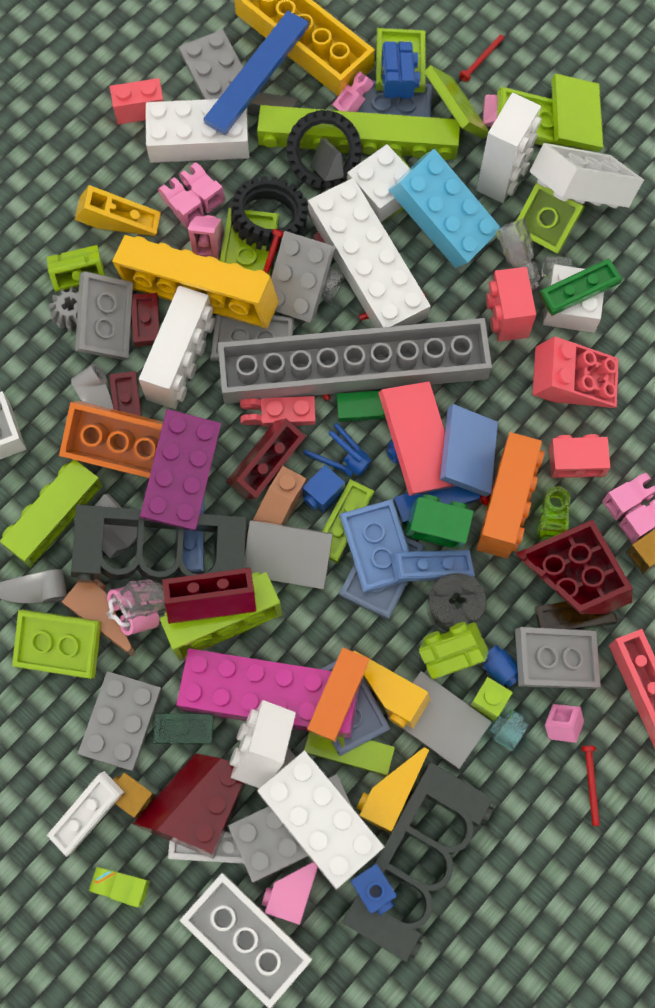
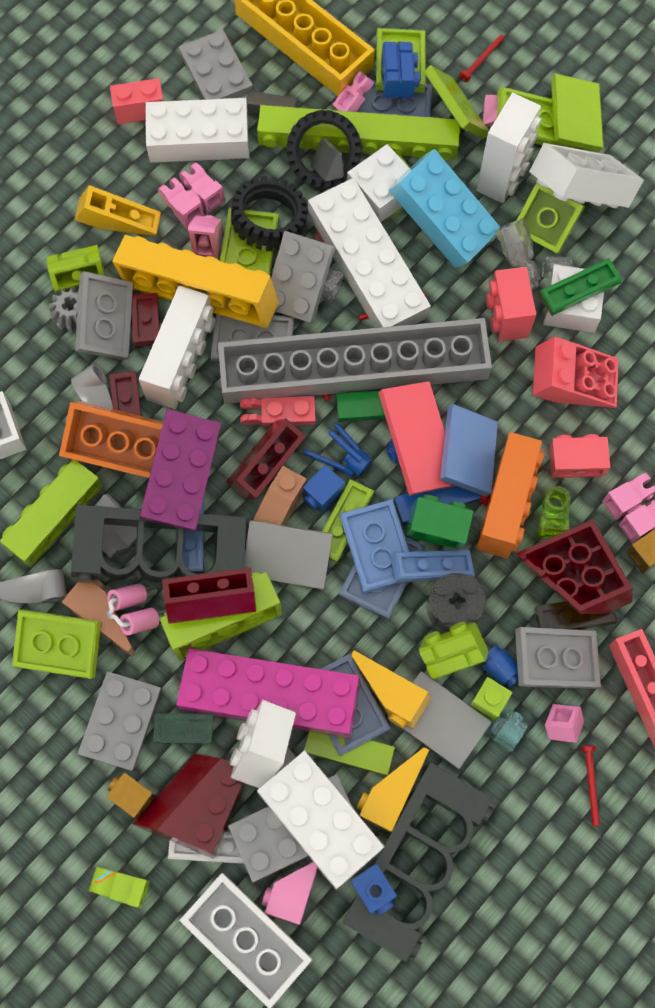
(85, 813): white tile -> none
(140, 598): clear piece -> none
(256, 72): blue tile -> none
(278, 234): red piece -> none
(338, 694): orange tile -> none

